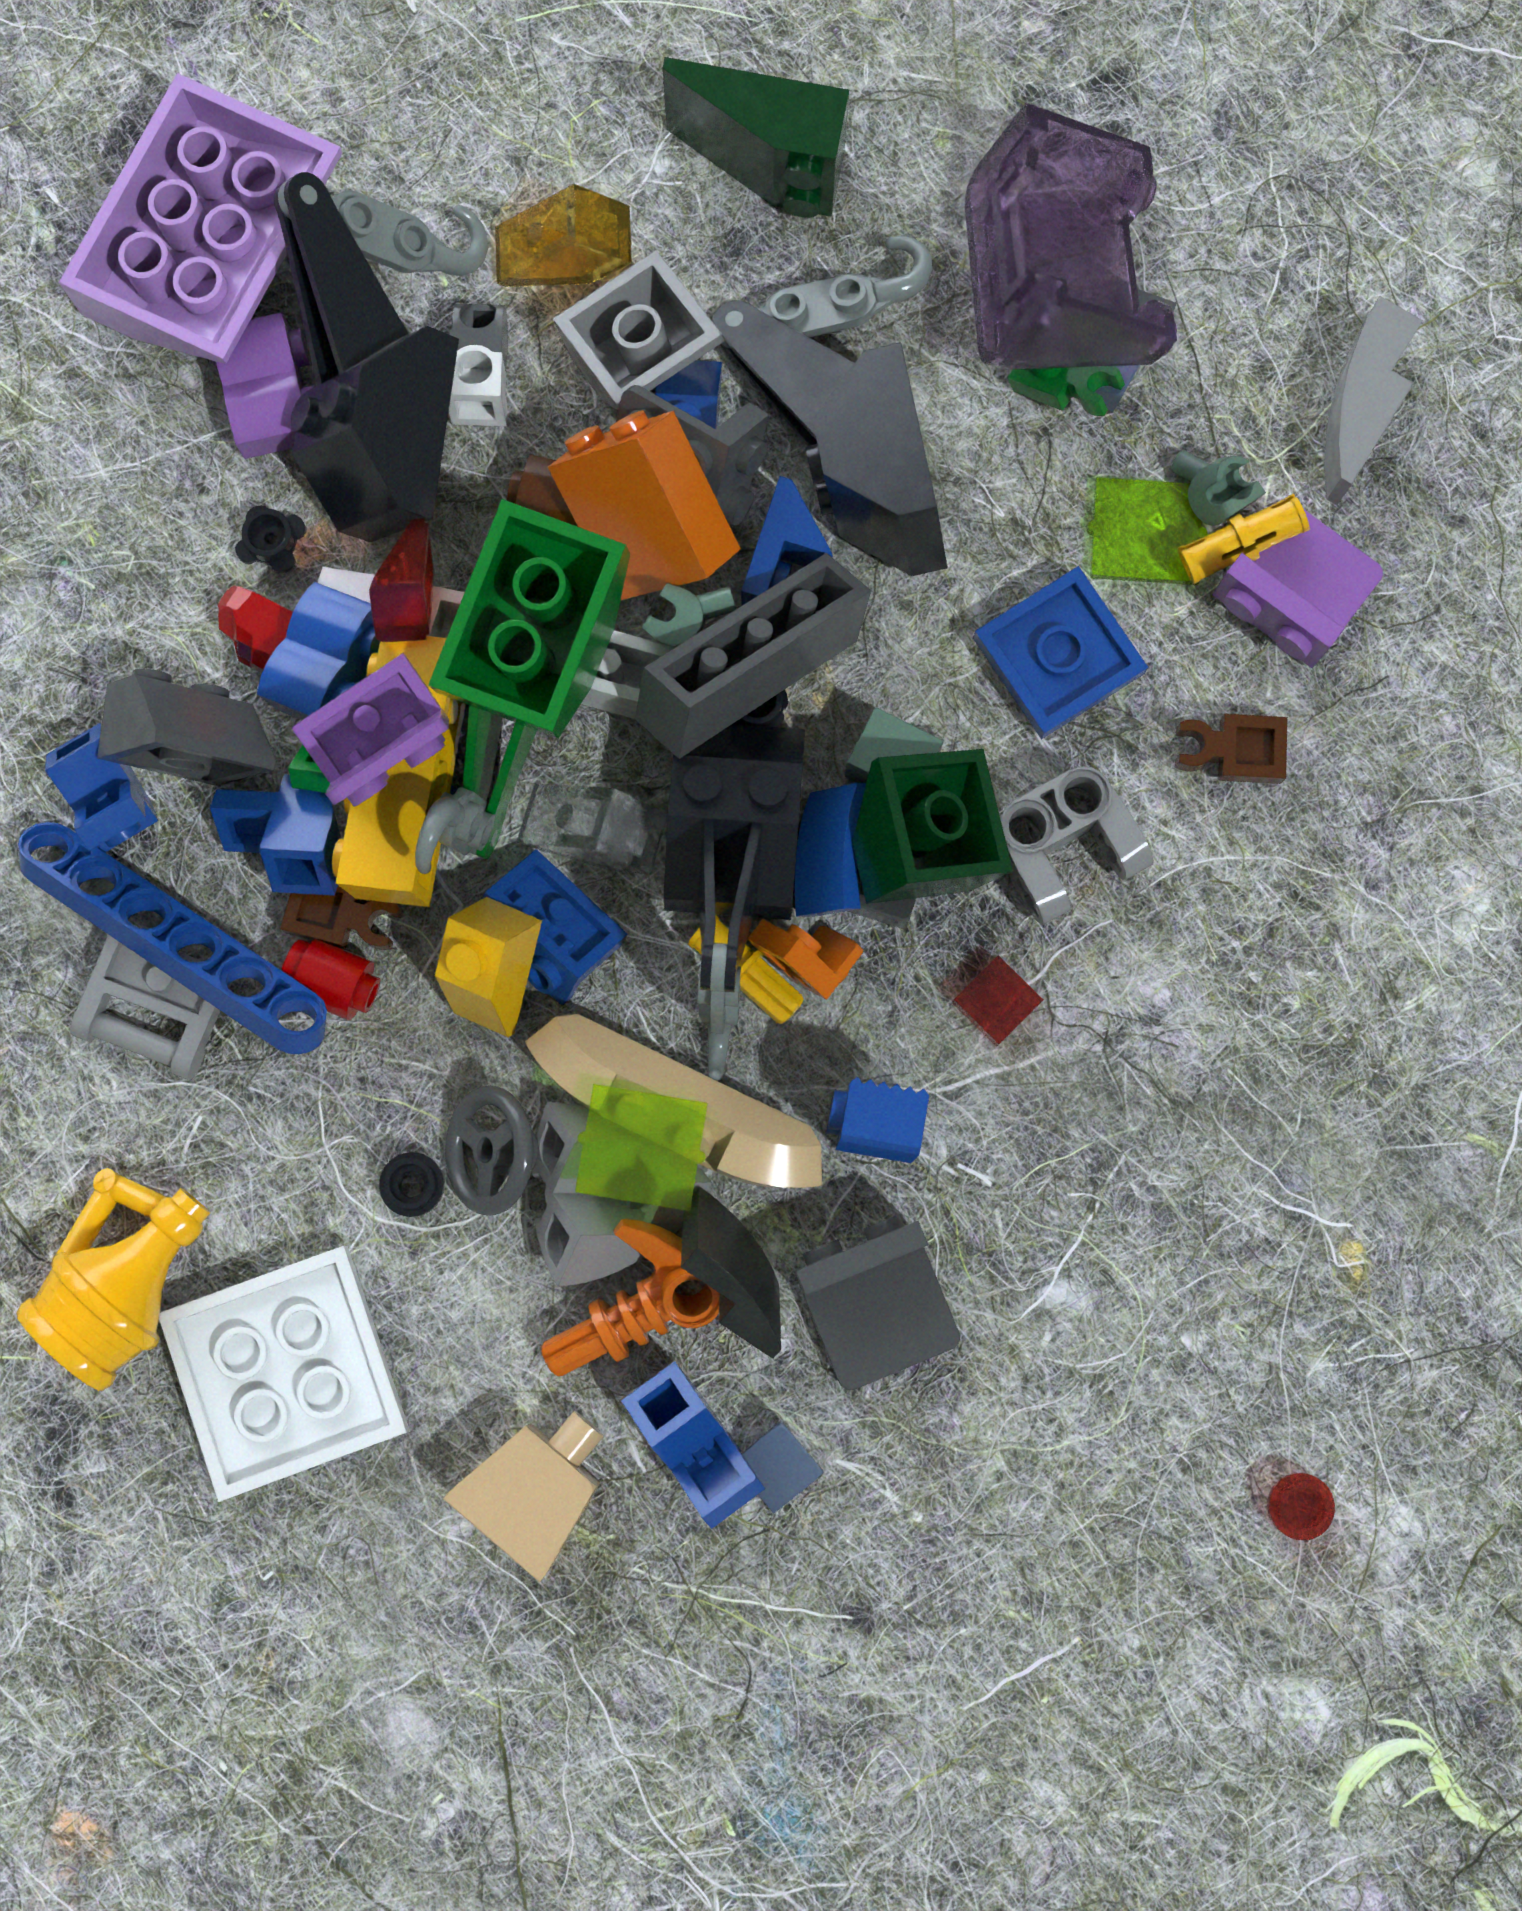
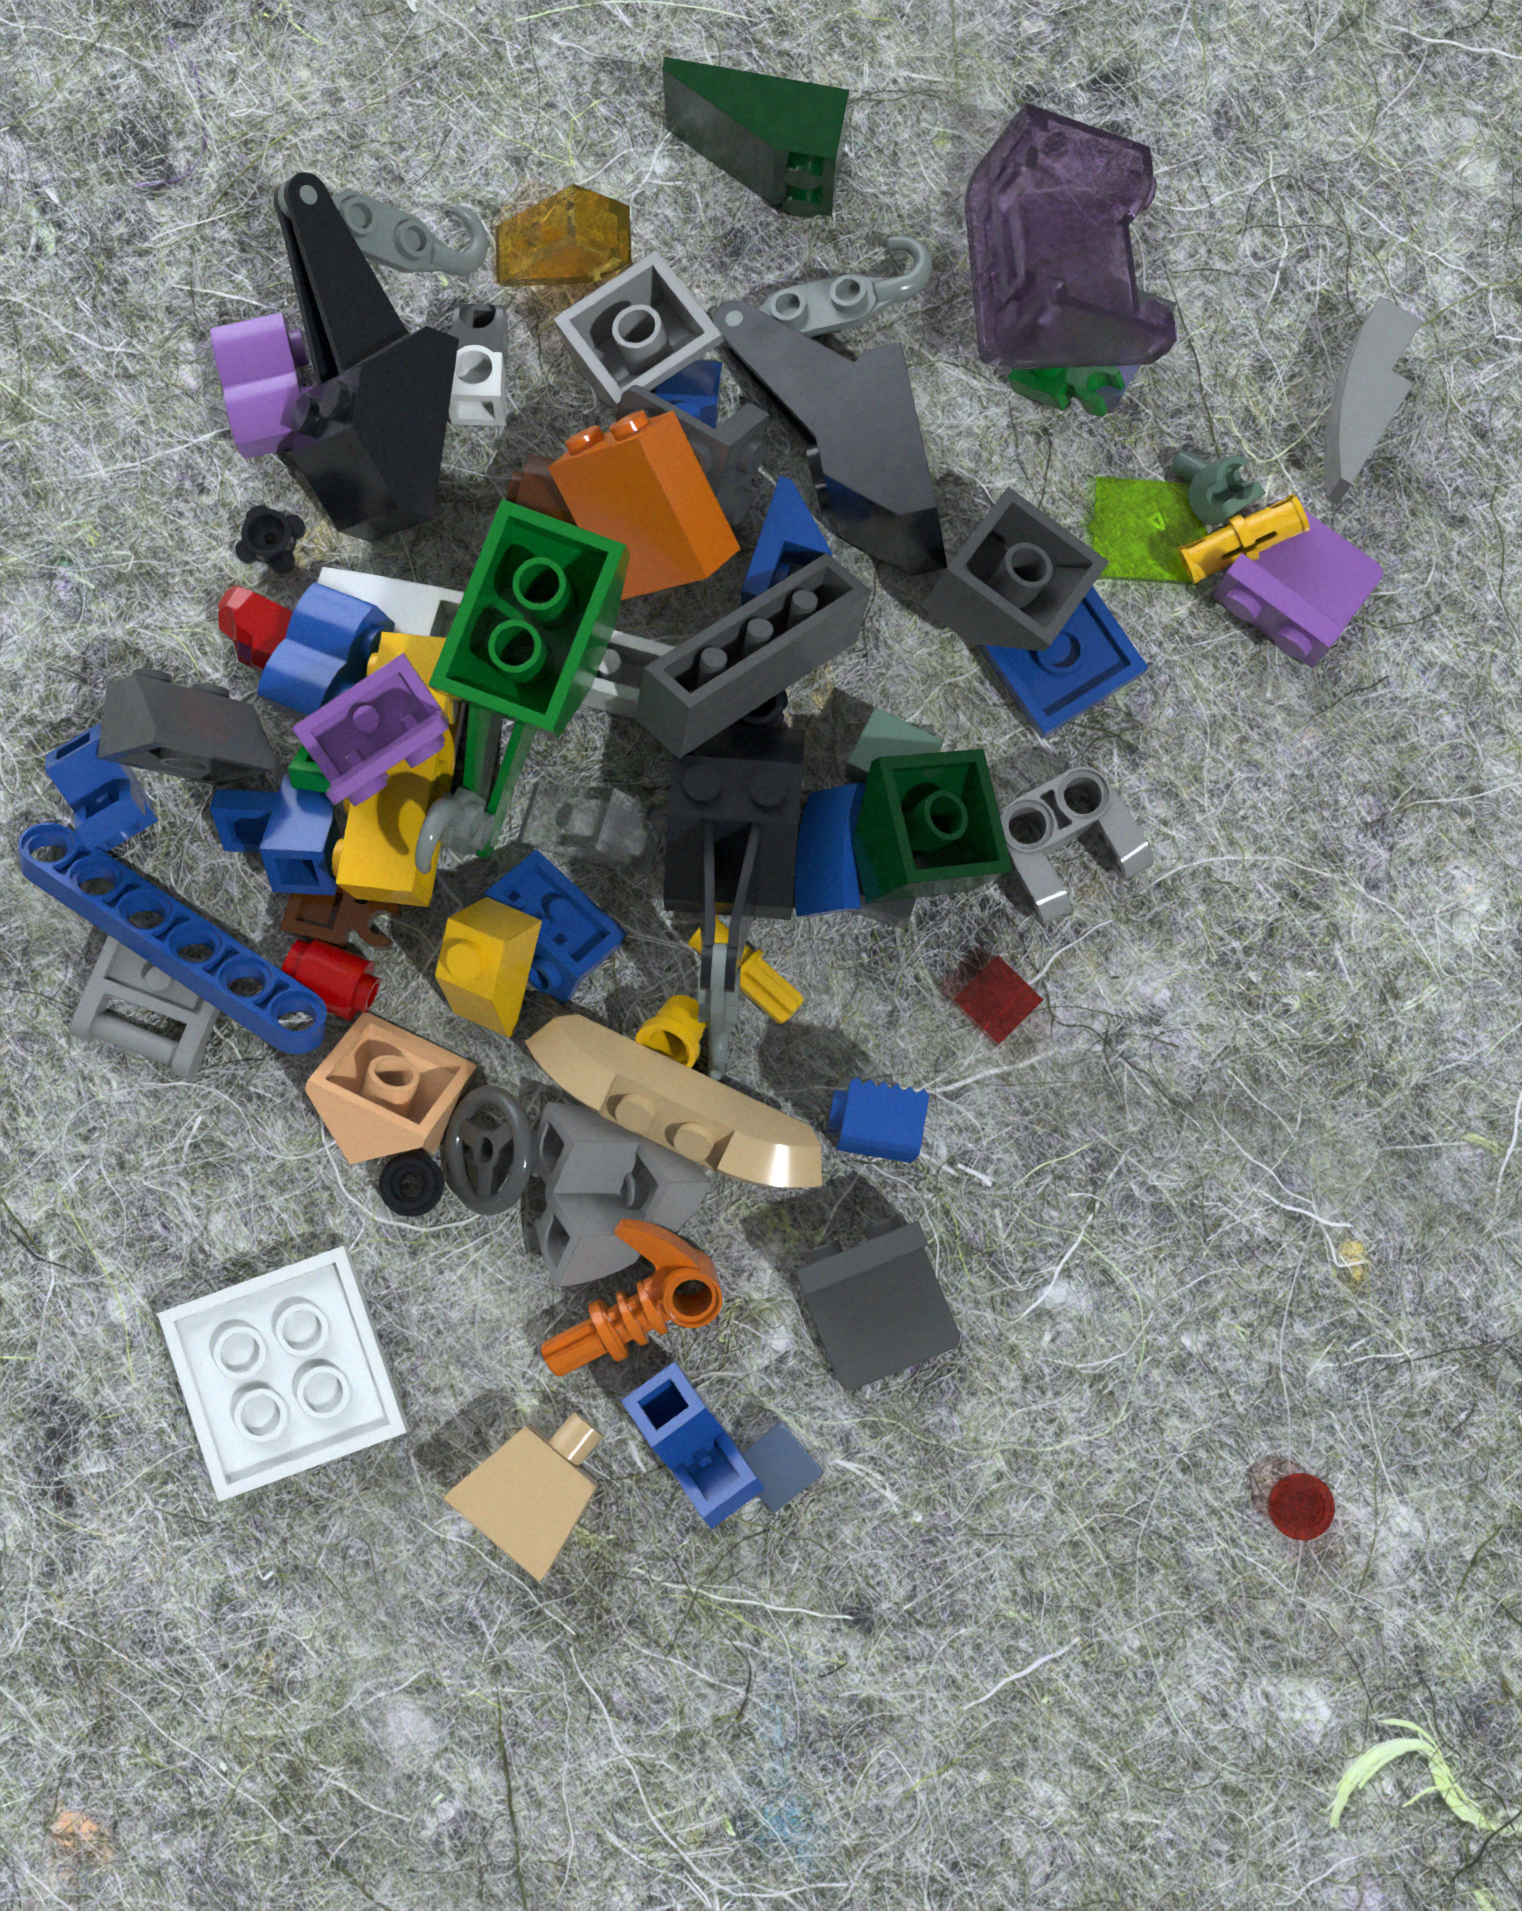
(106, 1300): yellow piece -> none
(193, 223): lavender slope -> none
(387, 1090): none -> light nougat slope
(404, 587): clear red slope -> none
(641, 1147): clear neon green piece -> none
(674, 1030): none -> yellow piece
(690, 613): sand green piece -> none
(733, 1263): pearl dark grey slope -> none
(810, 961): orange bracket -> none
(1014, 578): none -> dark grey slope
(1245, 747): reddish brown plate -> none

